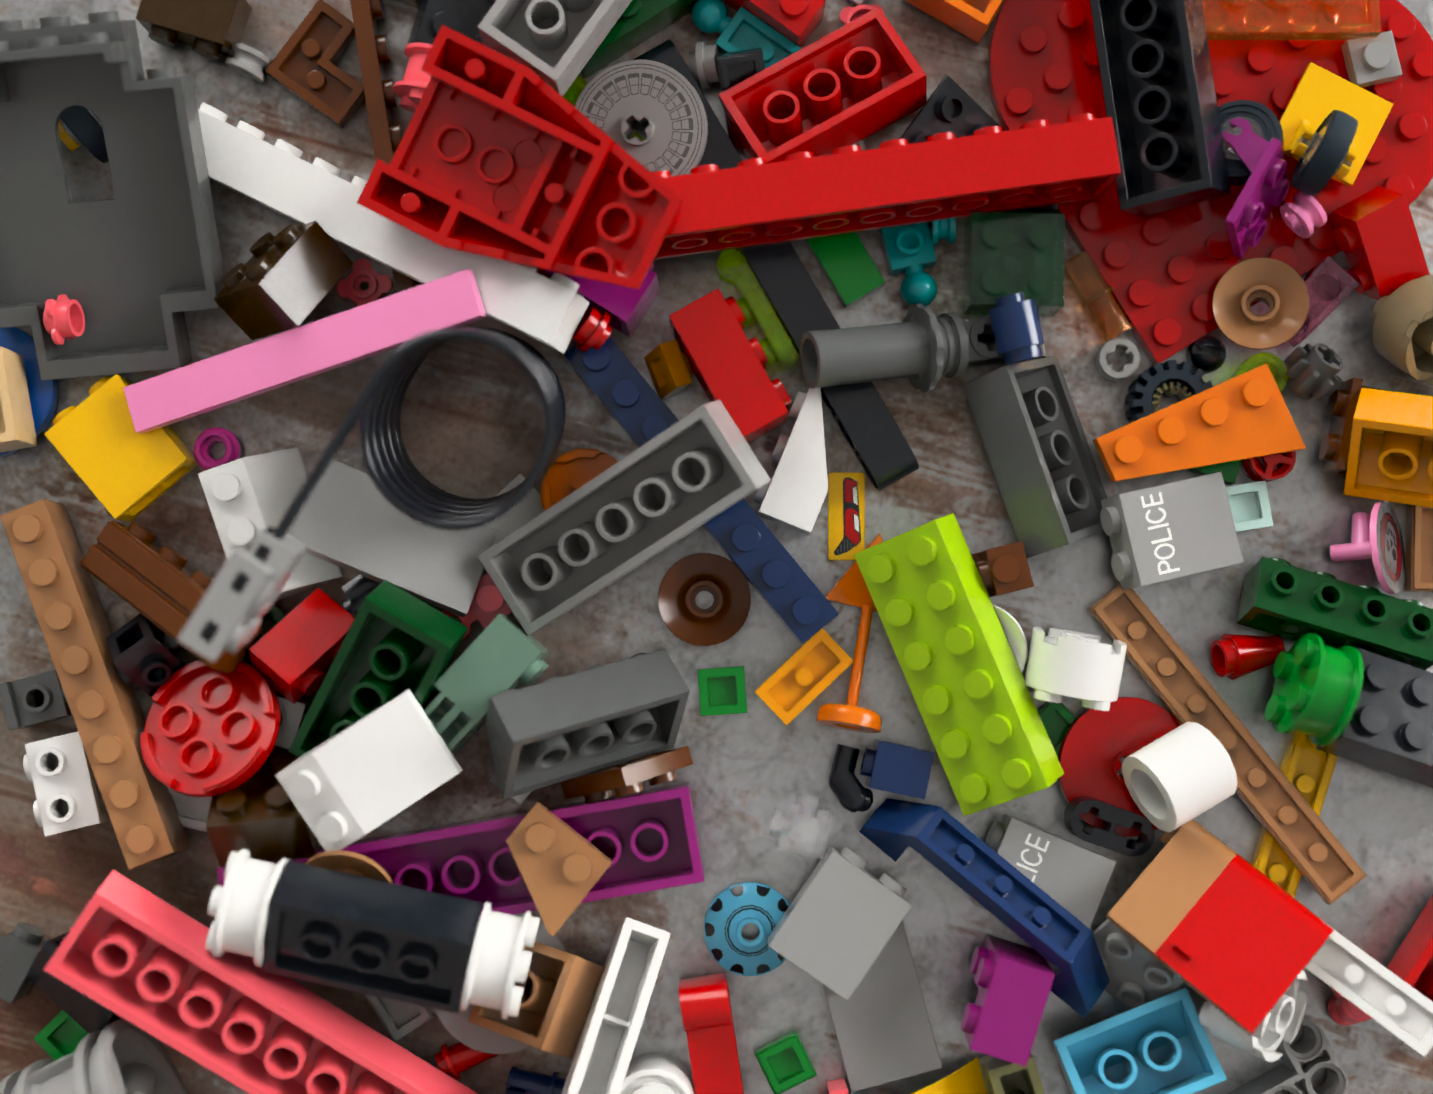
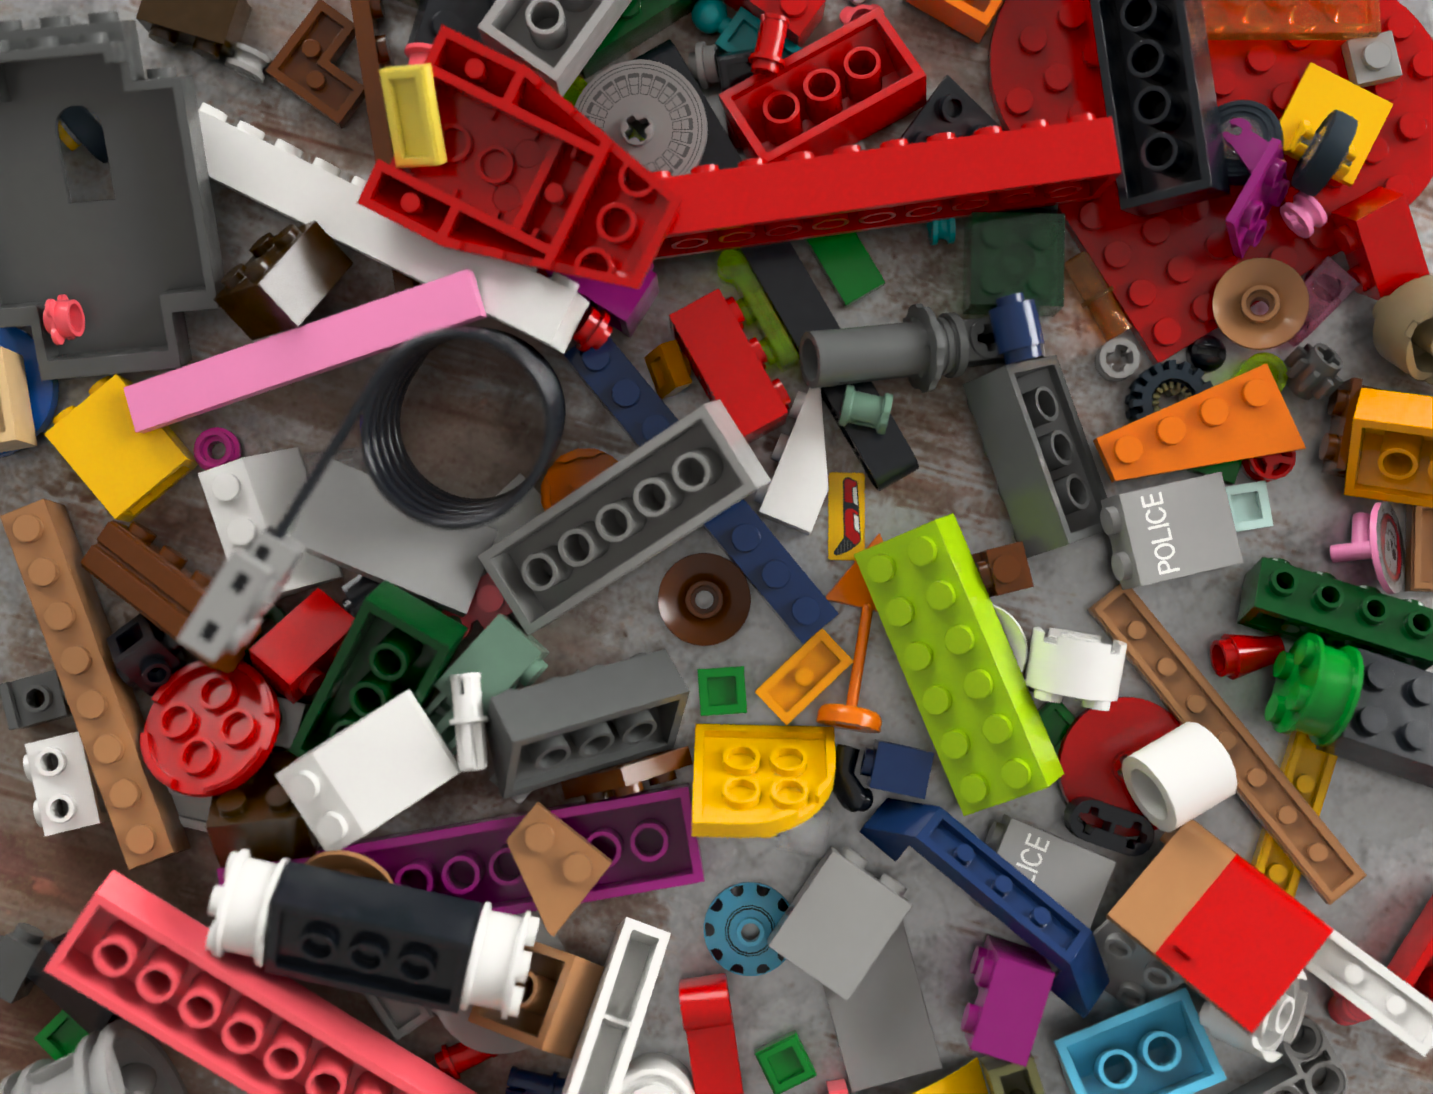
(362, 273): coral plate -> none
(413, 115): none -> light yellow tile
(469, 721): none -> white axle
(759, 778): none -> yellow plate
(769, 47): none -> red pin
(865, 409): none -> sand green bush
(909, 251): teal plate -> none

